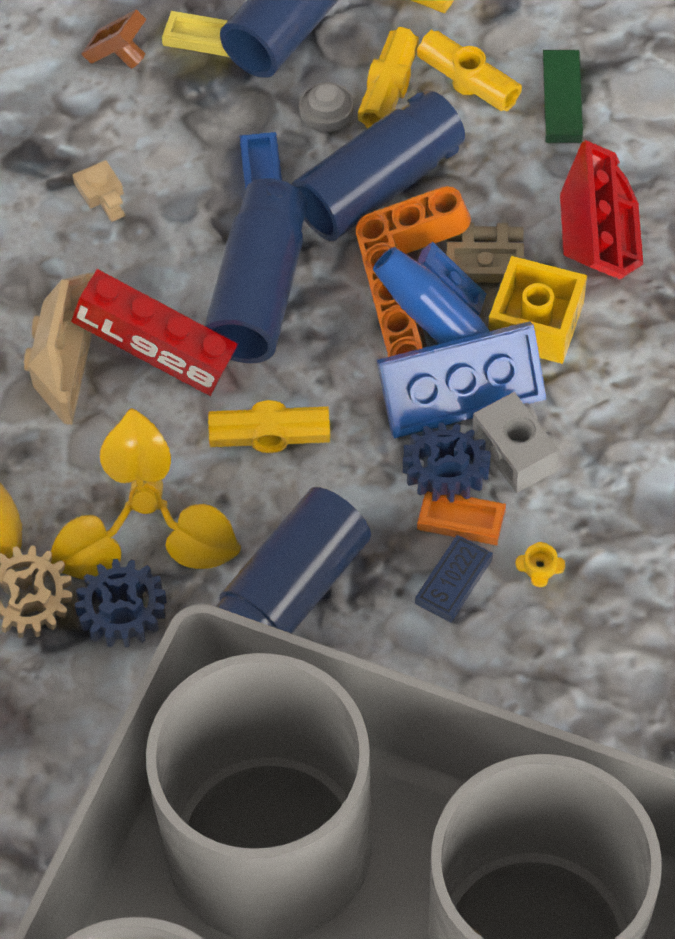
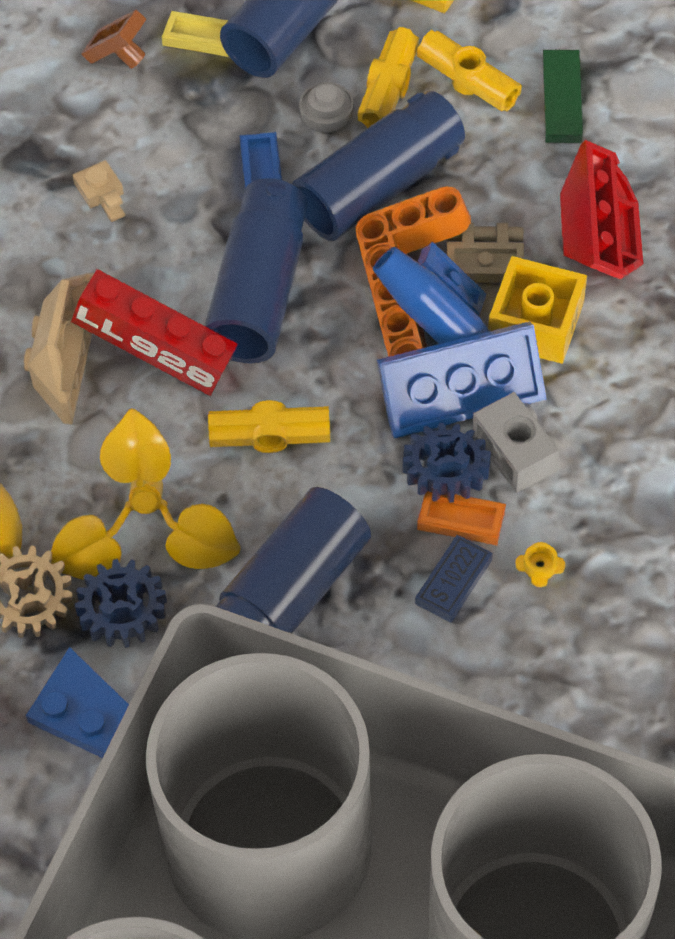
(78, 706): none -> blue wing

